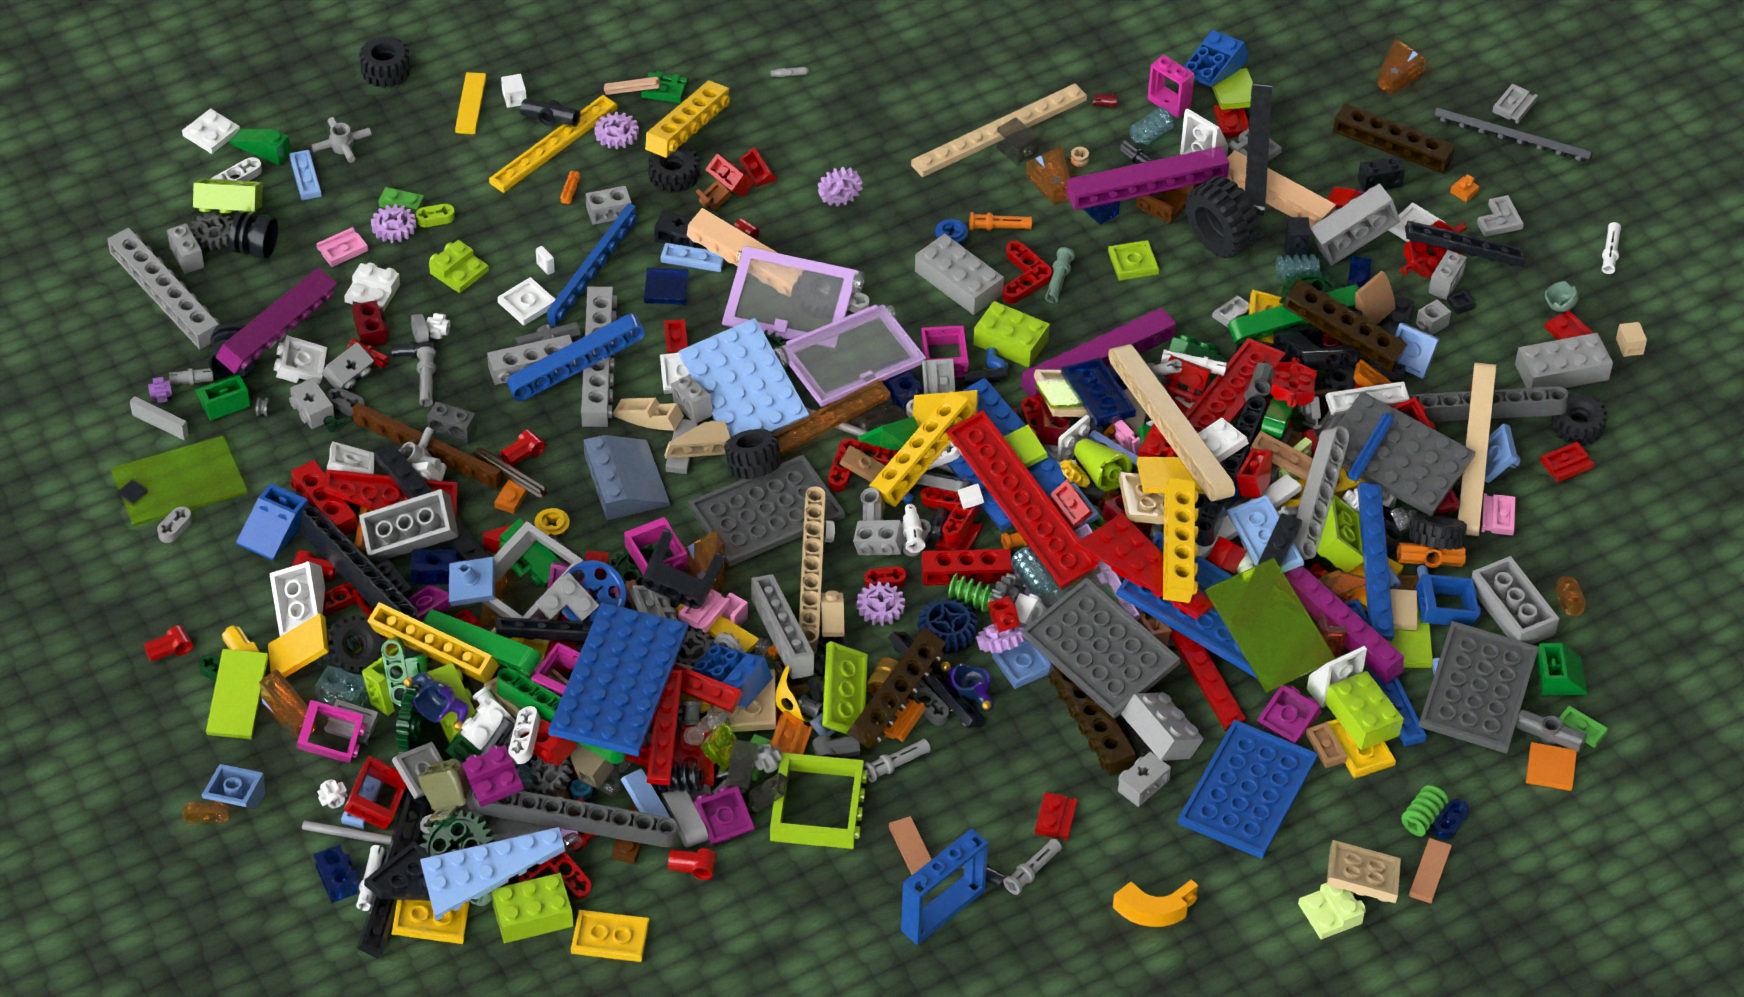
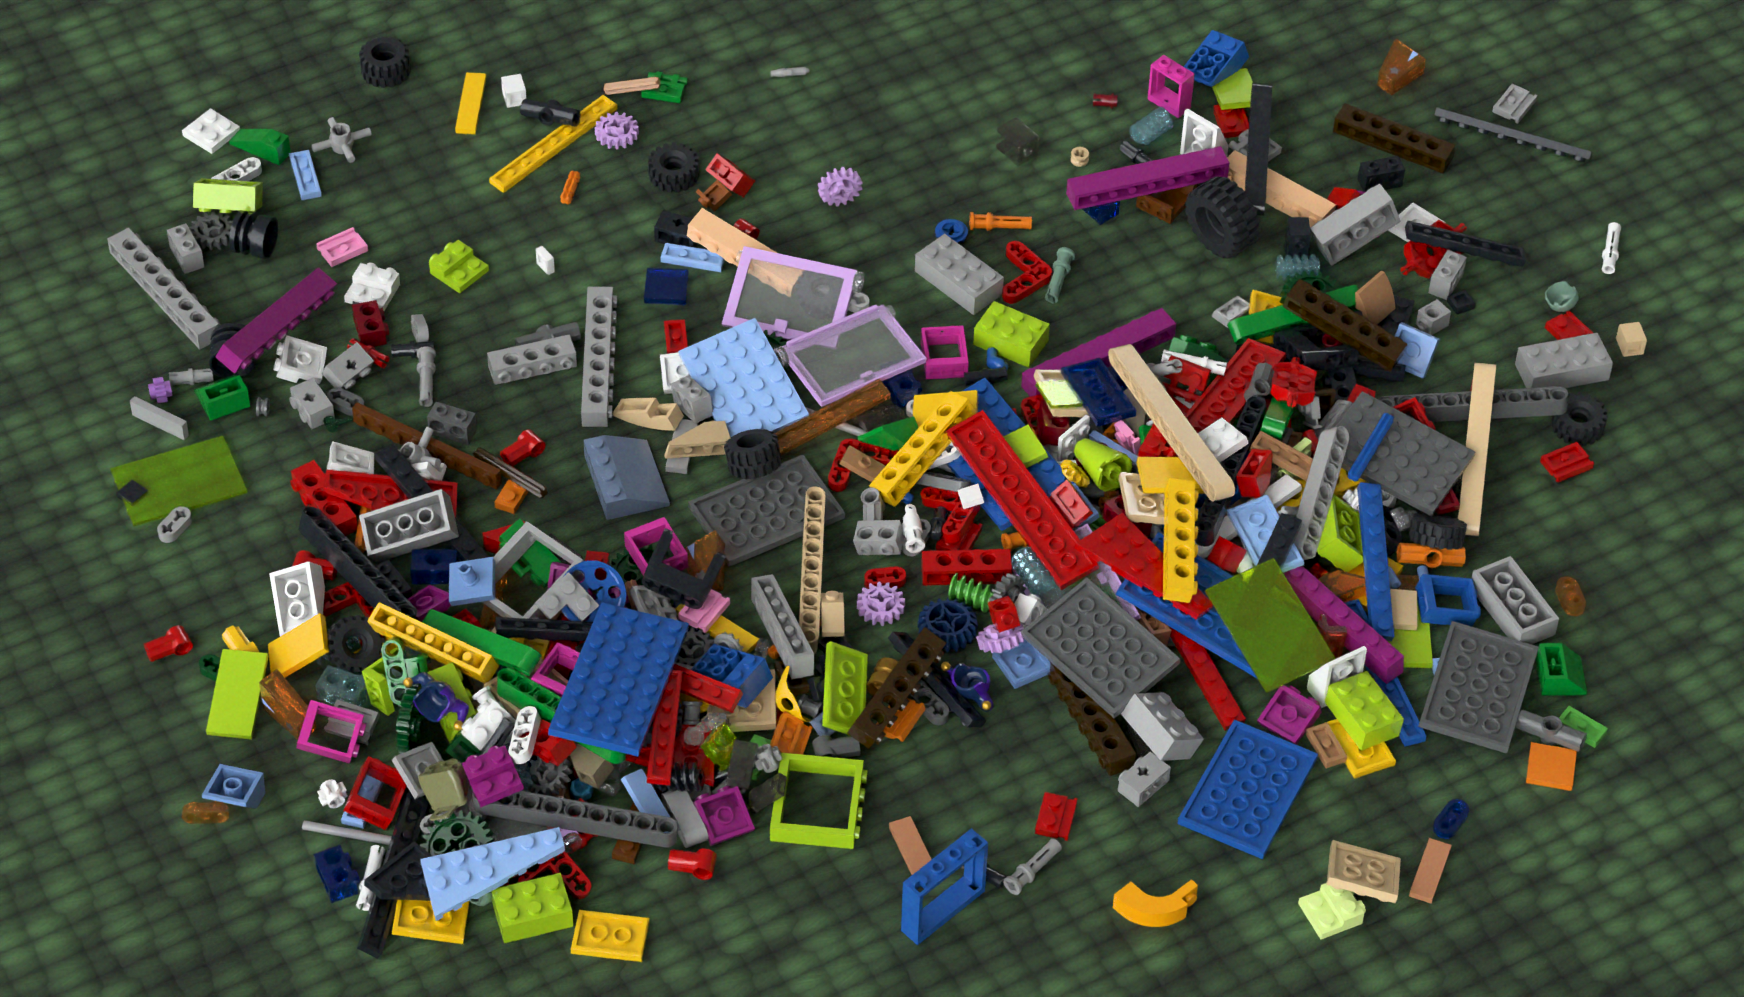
(272, 522): slope -> none
(393, 223): lavender gear -> none
(401, 198): bright green plate -> none
(435, 215): lime beam -> none
(438, 326): white gear -> none
(526, 301): white plate -> none
(552, 515): yellow gear -> none
(575, 357): blue beam -> none
(590, 267): blue plate -> none
(606, 204): light grey brick -> none
(687, 118): yellow brick -> none
(737, 610): bright pink panel -> none
(757, 167): red slope -> none
(829, 531): white tile -> none
(888, 763): light grey pin -> none
(938, 376): light grey plate -> none
(988, 135): tan plate -> none
(1050, 175): clear orange slope -> none
(1133, 260): lime tile -> none
(1359, 271): clear blue plate -> none
(1368, 376): orange plate -> none
(1390, 394): white tile -> none
(1424, 810): bright green piece -> none
(1465, 188): orange tile -> none
(1498, 514): bright pink plate -> none
(1500, 452): medium blue tile -> none
(1503, 219): light grey plate -> none

